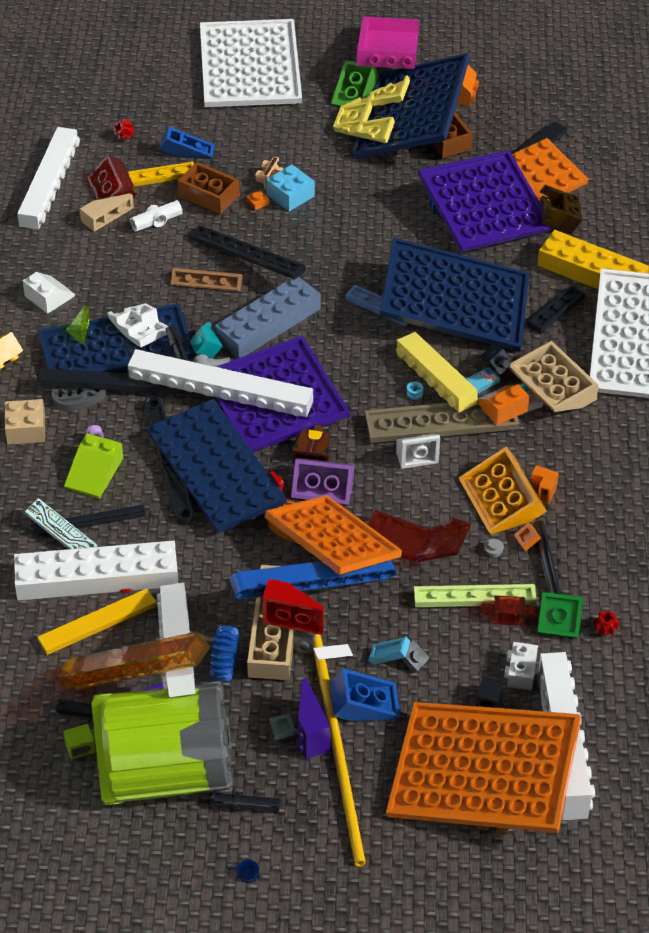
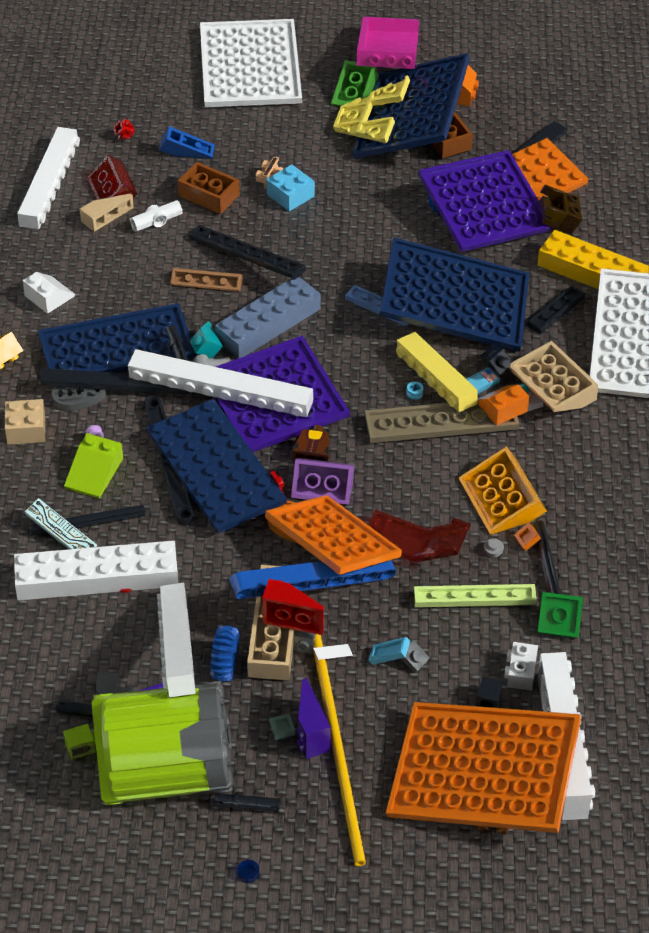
(79, 326): clear neon green slope -> none
(97, 621): yellow tile -> none
(133, 661): clear orange brick -> none
(139, 324): white slope -> none
(159, 174): yellow tile -> none
(257, 200): orange plate -> none
(363, 697): blue slope -> none
(418, 450): white slope -> none
(508, 610): clear red piece -> none
(545, 483): orange piece -> none
(606, 623): red gear -> none

